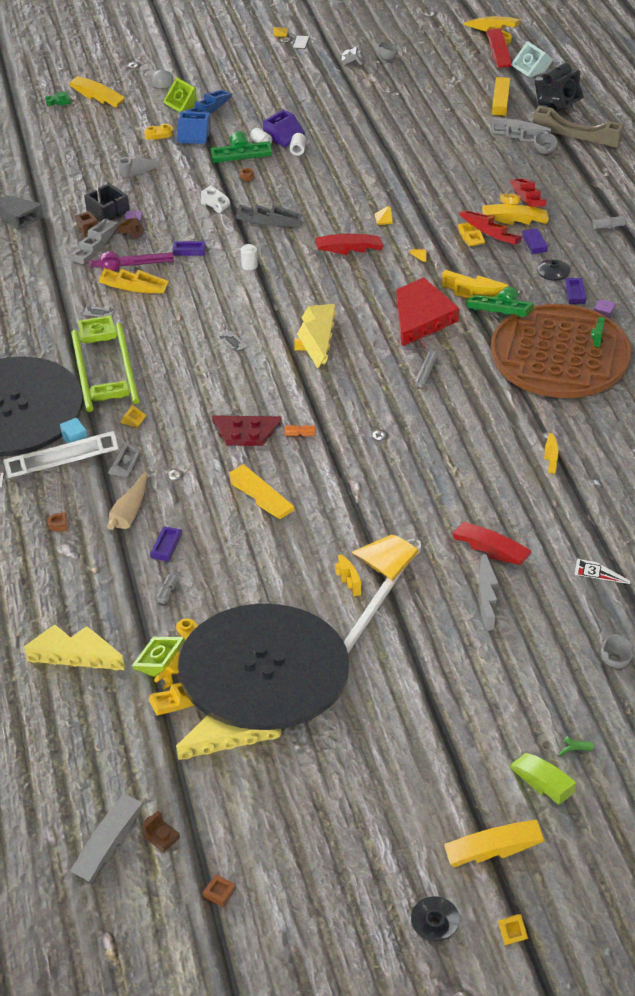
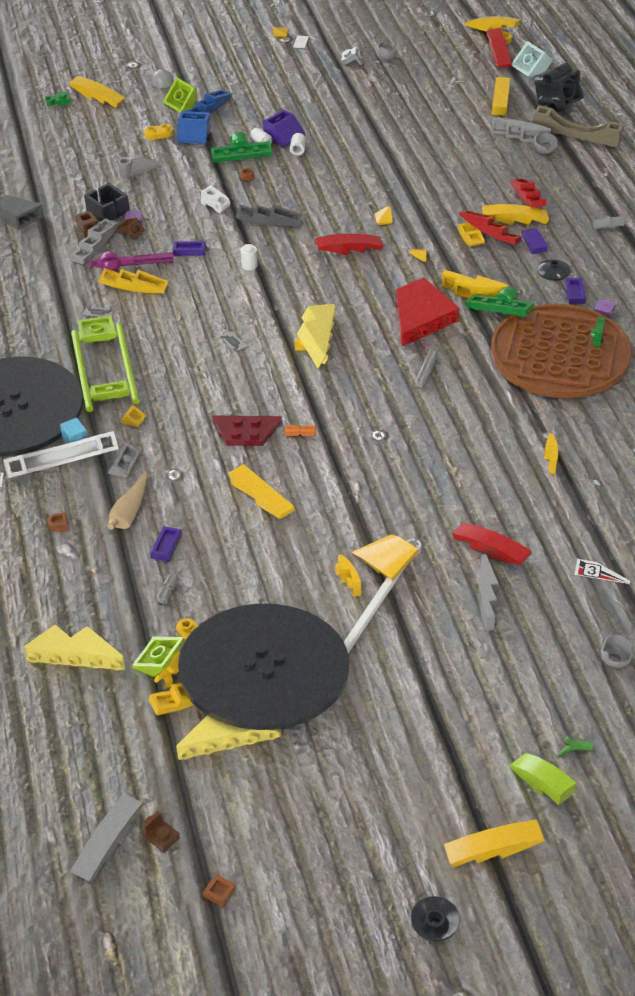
(510, 199): yellow plate -> none
(512, 929): yellow slope -> none

